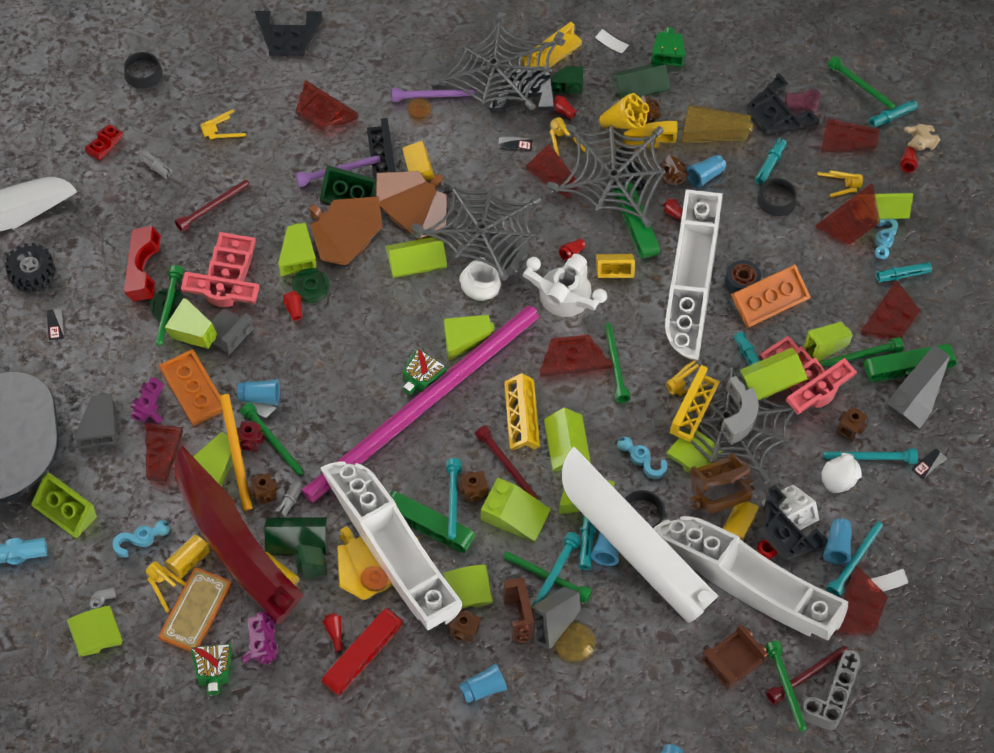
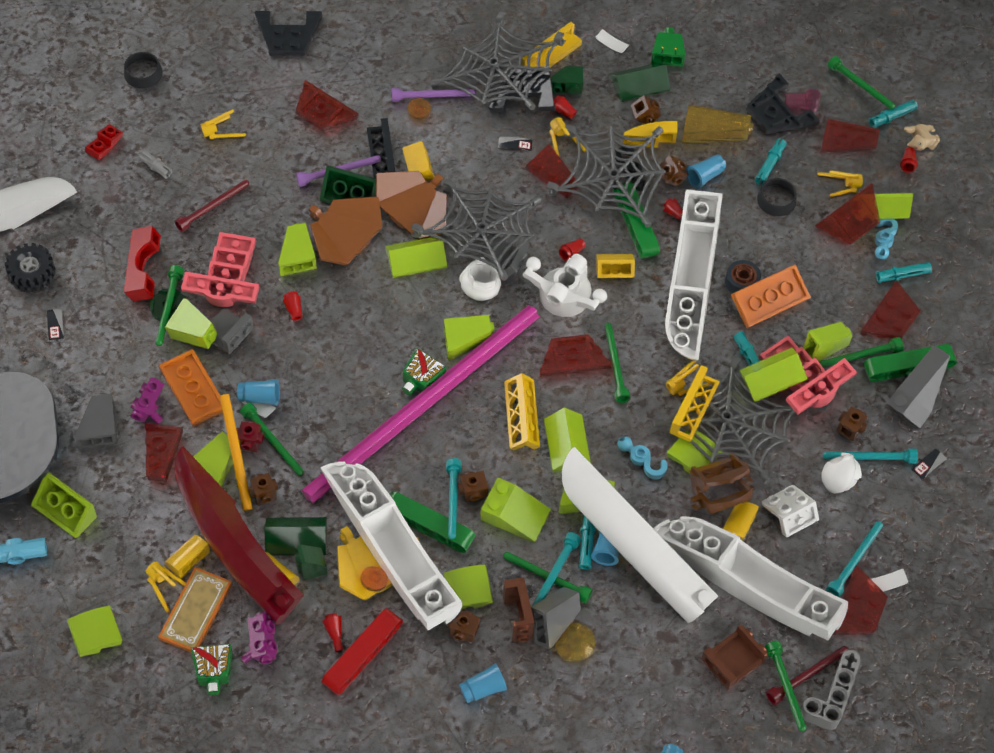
(100, 596): light grey arm -> none
(142, 537): medium azure piece -> none
(289, 499): light grey axle -> none
(311, 285): dark green tile -> none
(484, 434): dark red piece -> none
(626, 114): yellow cone -> none
(648, 496): black tyre -> none
(740, 424): light grey arch -> none
(766, 549): red cone -> none
(782, 532): black wing -> none
(839, 543): dark azure plant -> none

